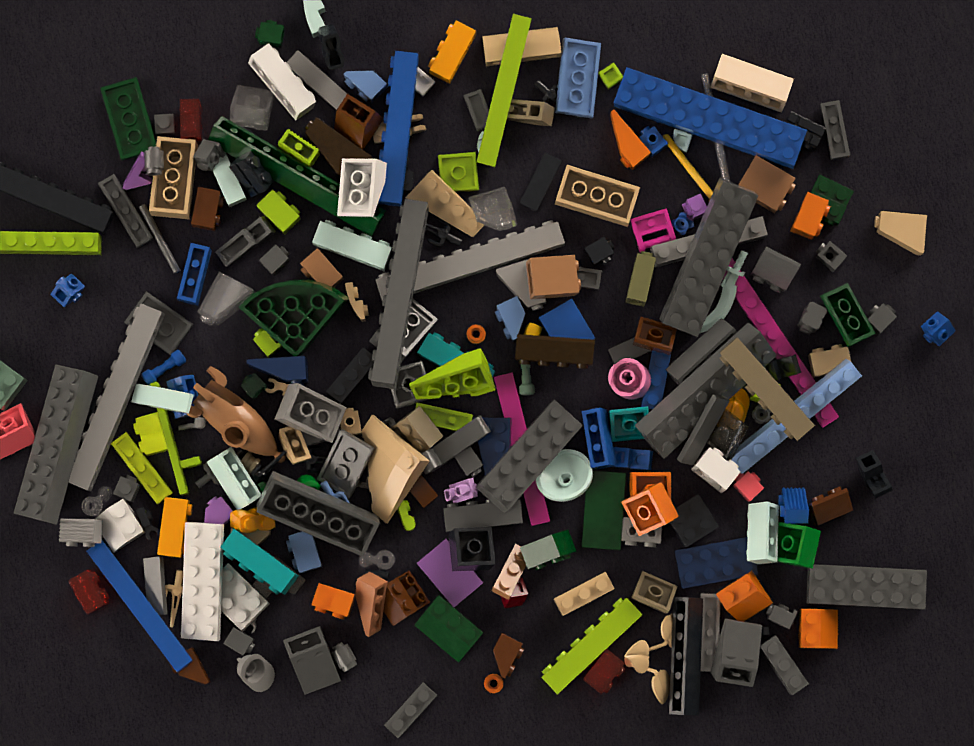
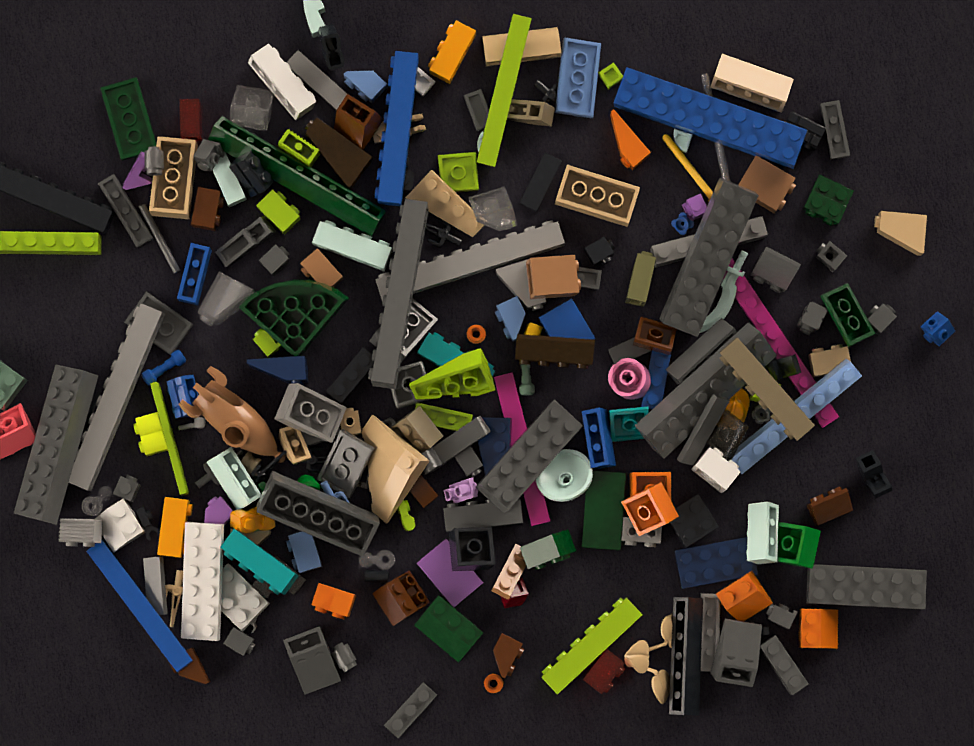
(67, 290): blue brick -> none
(88, 591): clear red brick -> none
(141, 468): neon yellow tile -> none
(162, 398): light aqua slope -> none
(164, 124): dark grey plate -> none
(191, 462): lime tile -> none
(253, 385): clear green brick -> none
(255, 672): light grey piece -> none
(270, 33): dark green brick -> none
(279, 386): tan plate -> none
(359, 308): tan slope -> none
(360, 186): white slope -> none
(370, 599): nougat slope -> none
(583, 593): tan brick -> none
(633, 458): blue slope -> none
(650, 224): dark pink plate -> none
(654, 147): blue brick -> none
(654, 592): dark tan slope -> none
(748, 485): coral brick -> none
(793, 506): blue brick -> none
(810, 215): orange brick -> none

